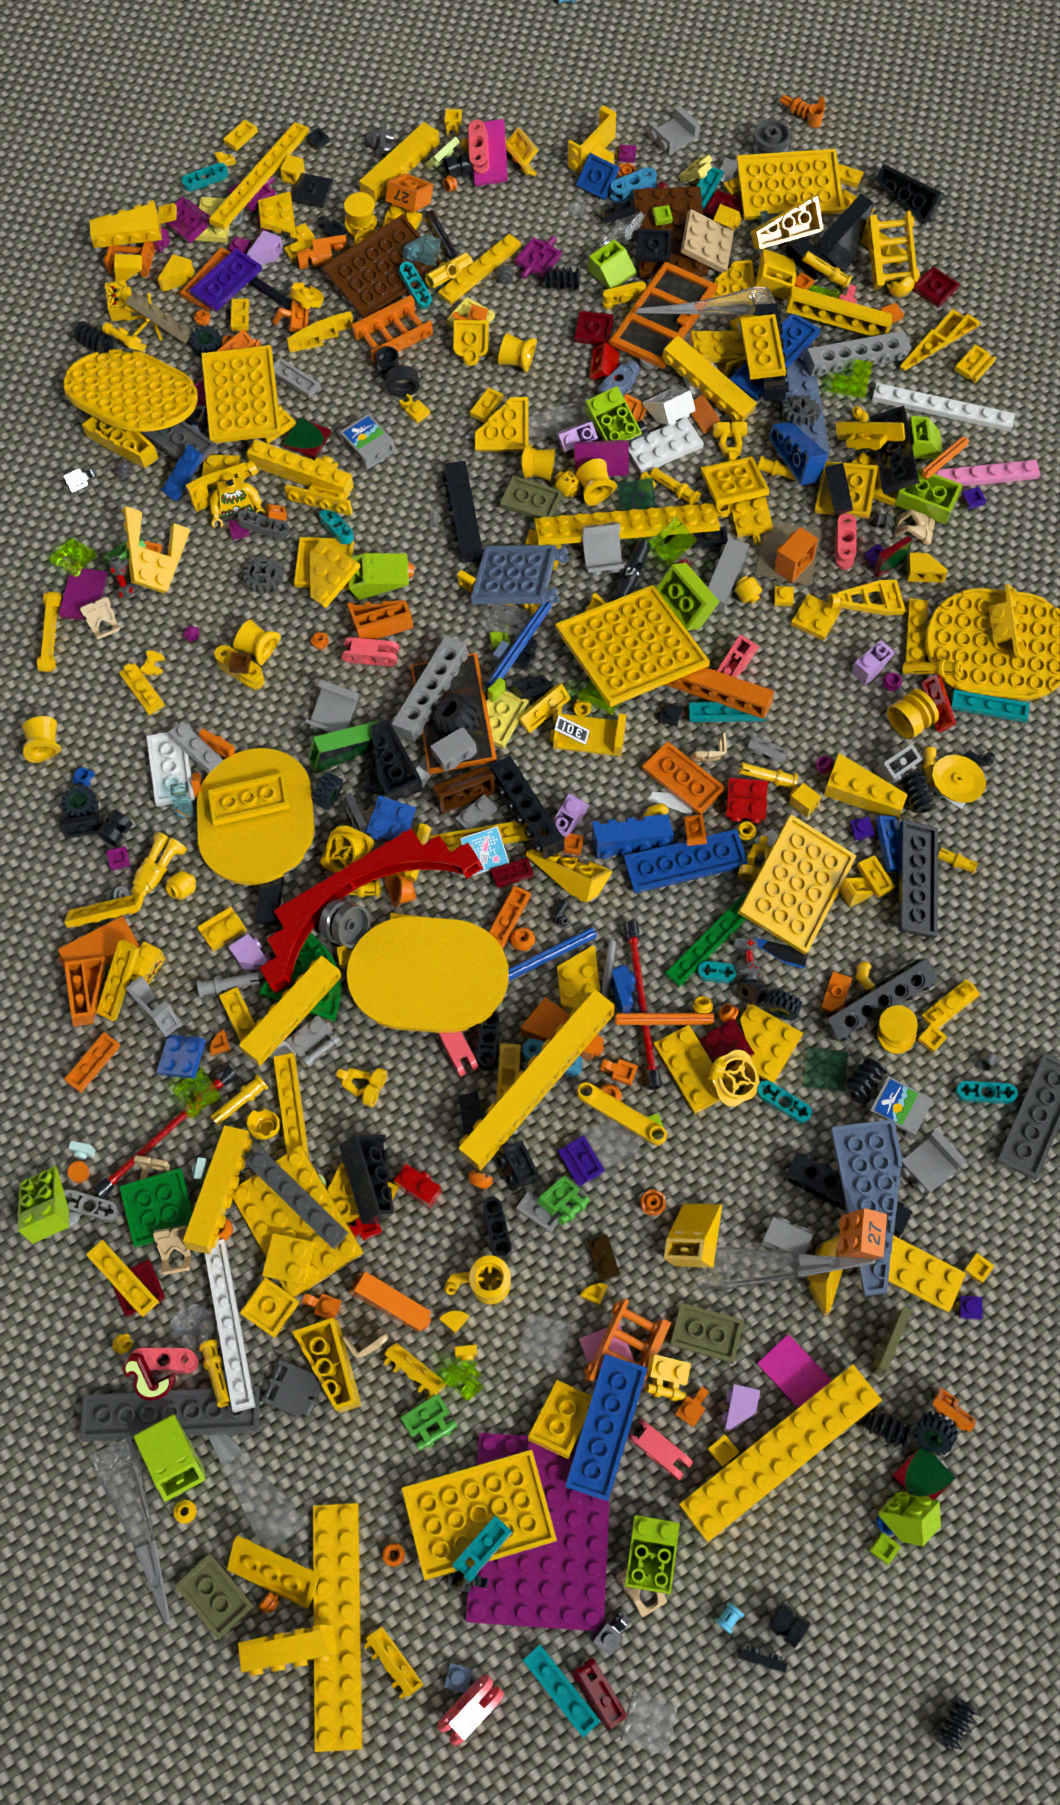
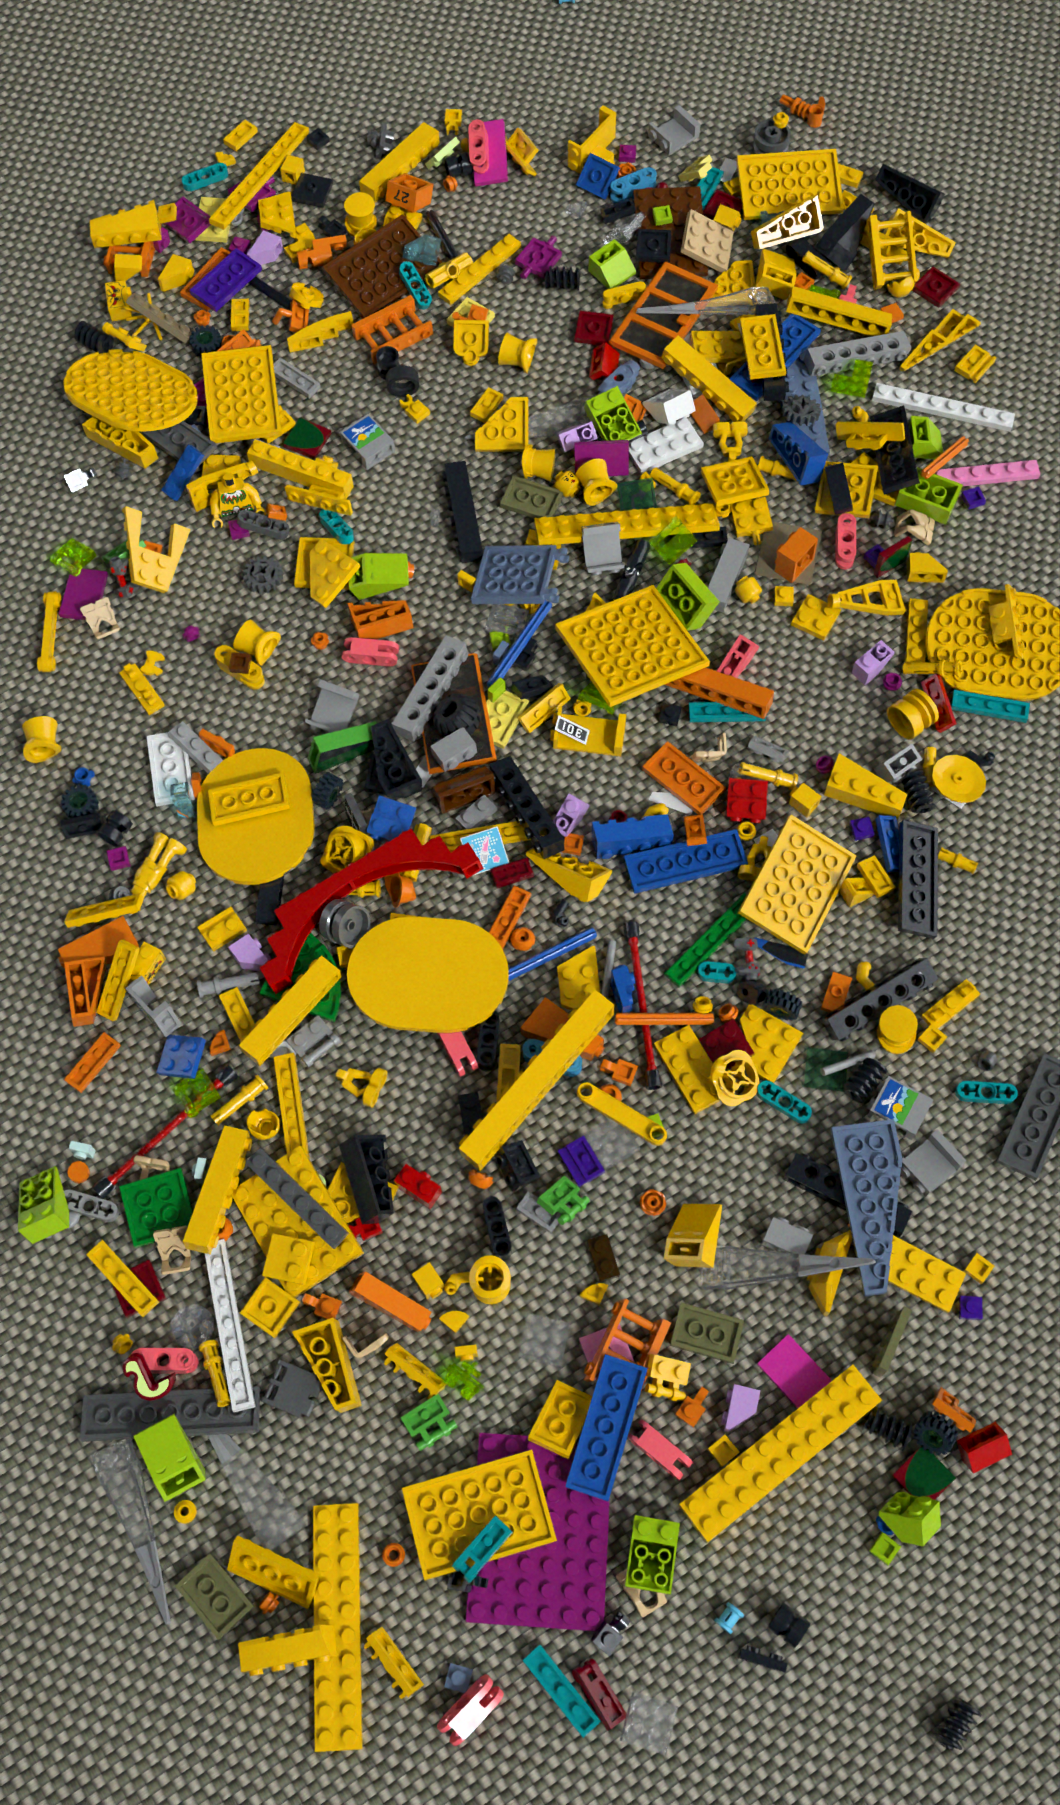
(428, 1281): none -> yellow brick
(618, 814): none -> dark red plate
(780, 120): none -> yellow plate
(846, 1063): none -> light grey bar
(862, 1234): orange brick -> none
(925, 238): none -> yellow wedge
(984, 1447): none -> red brick

